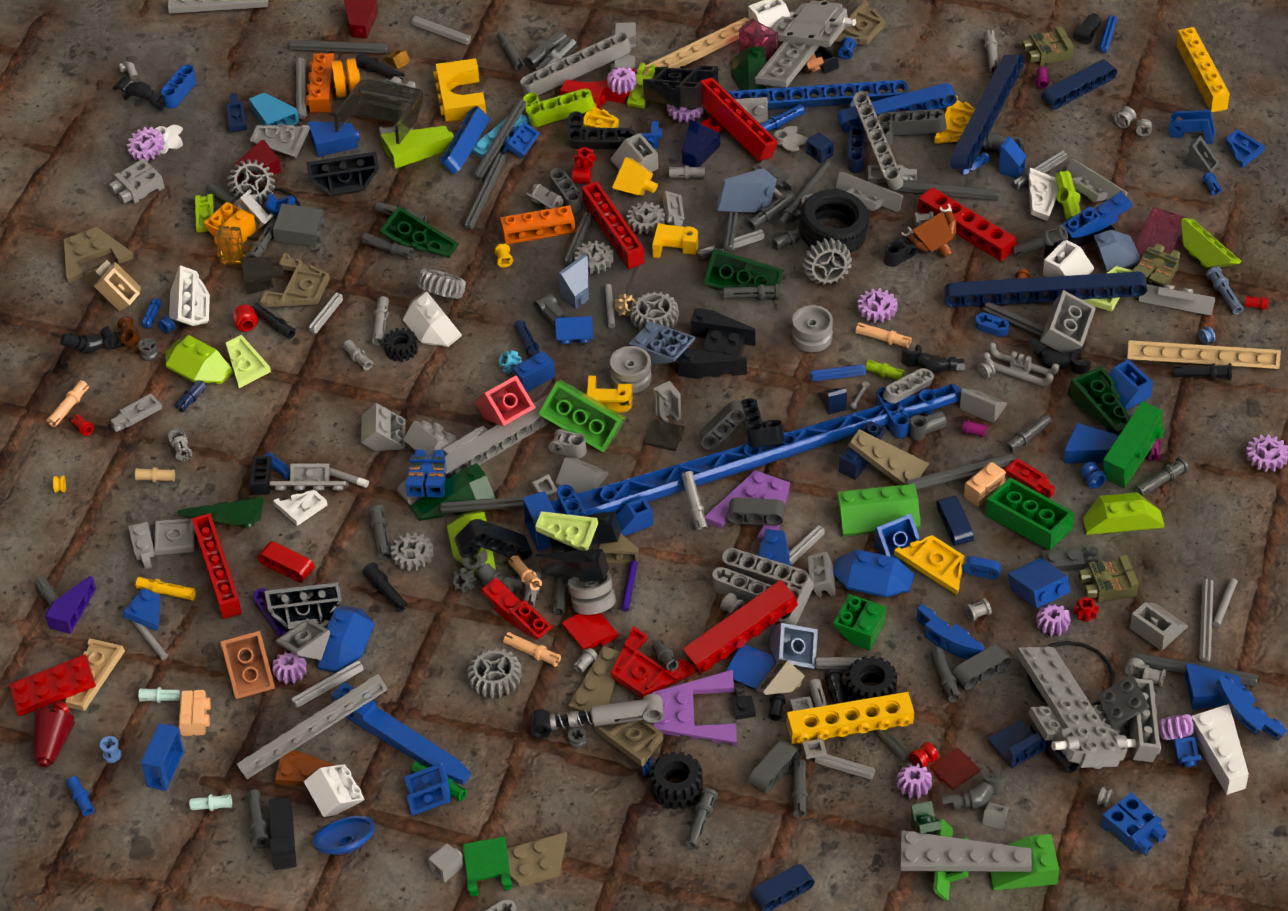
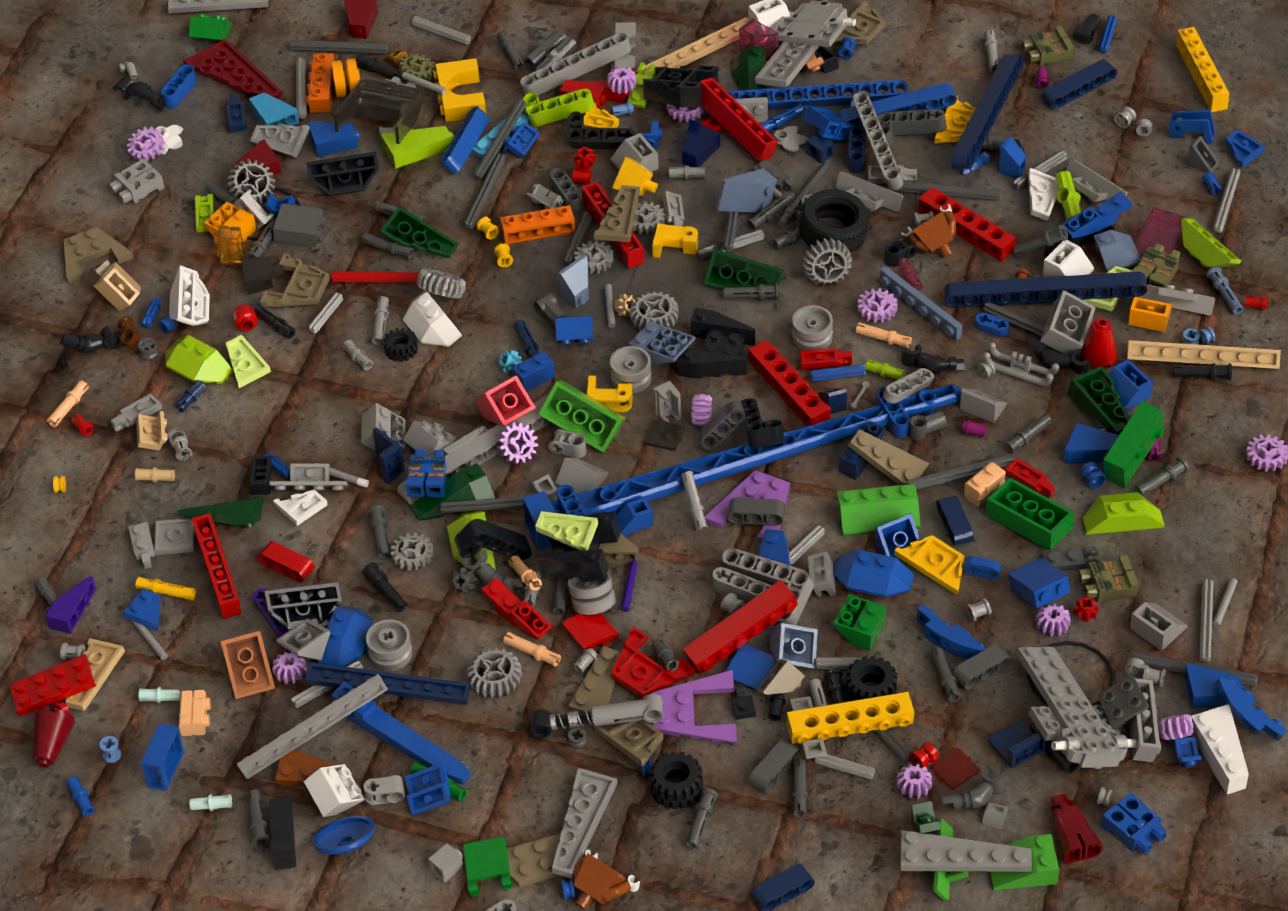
(71, 651): none -> light grey bush
(151, 431): none -> tan bracket
(209, 28): none -> green slope
(230, 67): none -> dark red wing
(374, 277): none -> red axle
(385, 790): none -> light grey piece
(389, 455): none -> dark blue bracket
(389, 645): none -> light grey wheel
(396, 683): none -> dark blue plate
(417, 66): none -> olive gear
(424, 83): none -> light grey bar
(490, 230): none -> yellow bush
(523, 436): none -> lavender gear
(568, 889): none -> blue bush
(586, 807): none -> light grey wing
(599, 881): none -> dark orange torso
(620, 217): none -> dark tan wing
(623, 109): none -> medium blue pin
(701, 409): none -> lavender gear
(788, 384): none -> red brick
(824, 358): none -> red hinge
(830, 125): none -> blue hips
(910, 274): none -> clear pink pin
(921, 303): none -> sand blue plate
(1074, 834): none -> dark red piece
(1099, 345): none -> red cone
(1149, 314): none -> light orange slope
(1193, 333): none -> medium blue bush
(1226, 200): none -> light grey axle

